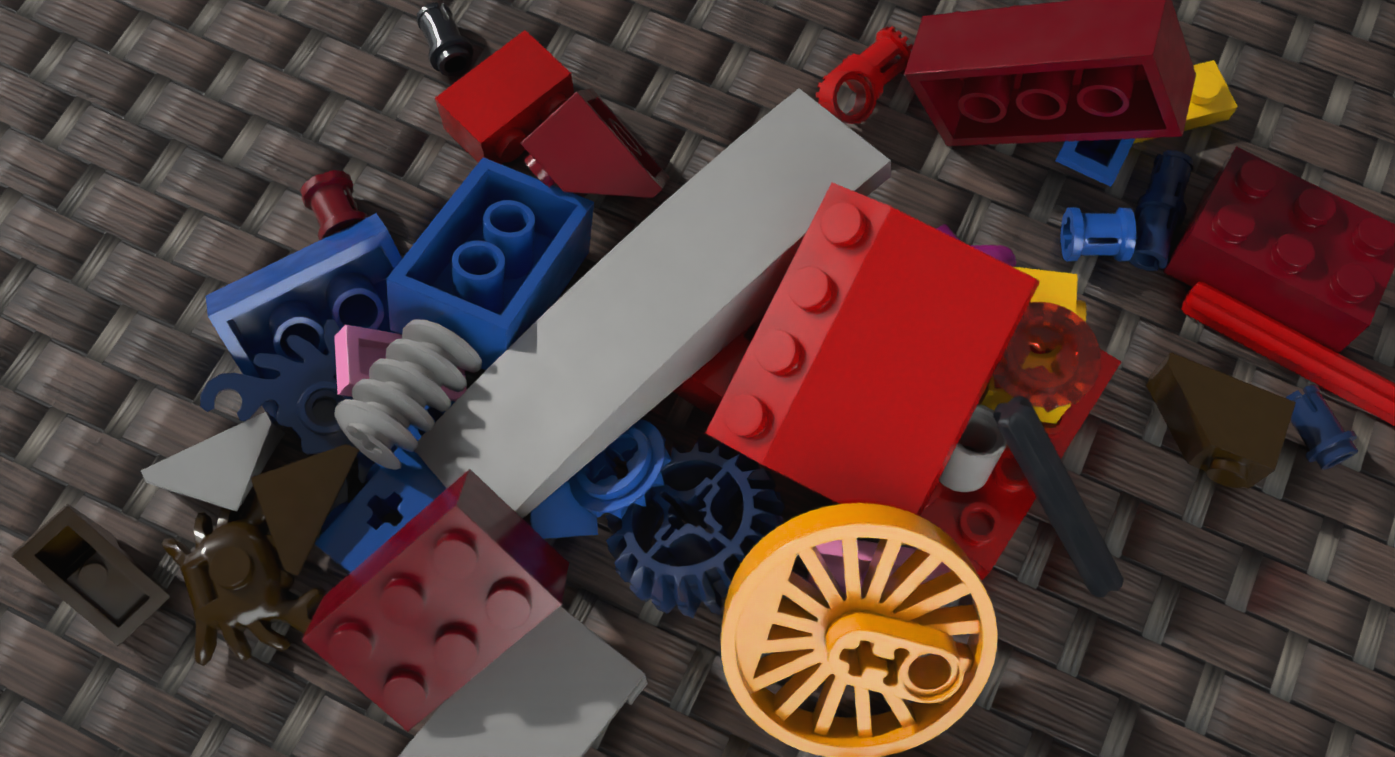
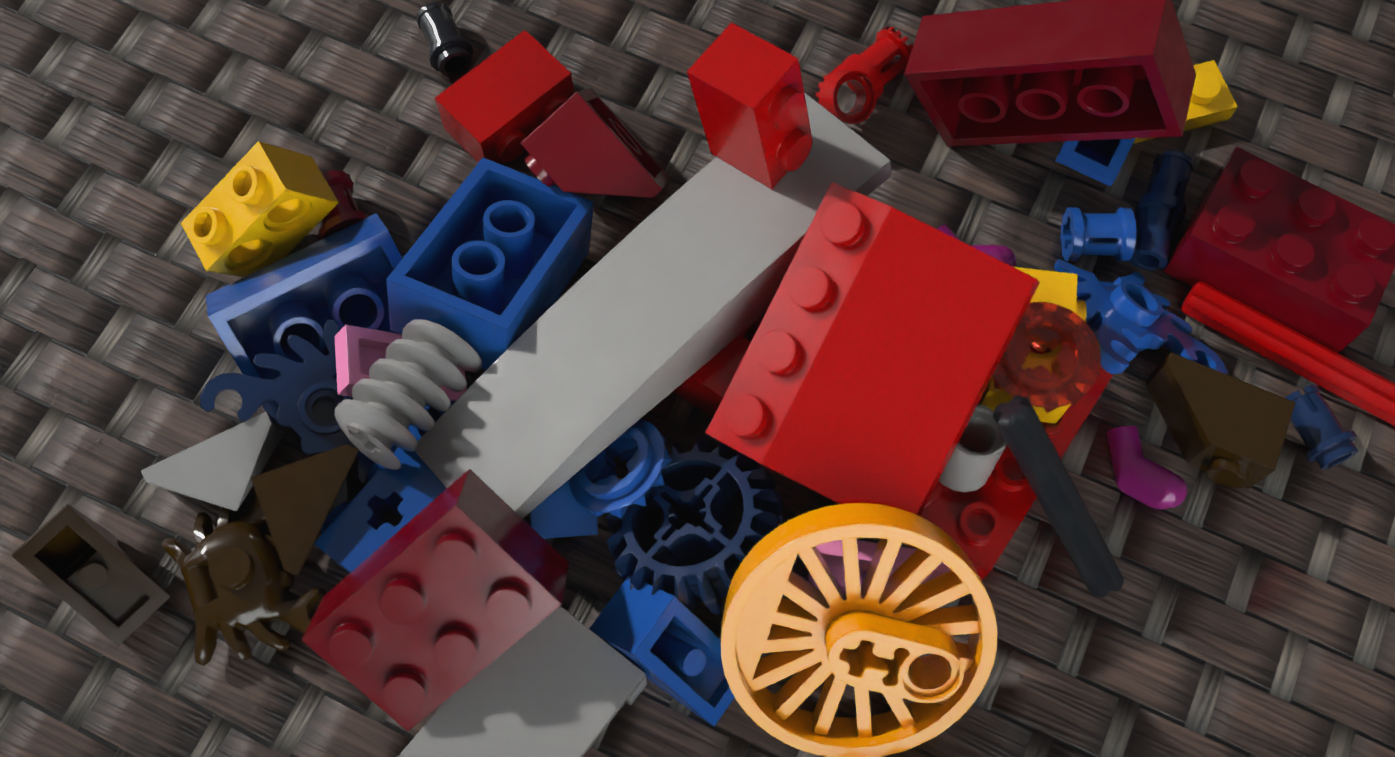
(259, 211): none -> yellow brick
(668, 646): none -> blue slope
(752, 105): none -> red brick
(1133, 319): none -> blue animal
(1140, 476): none -> magenta arm

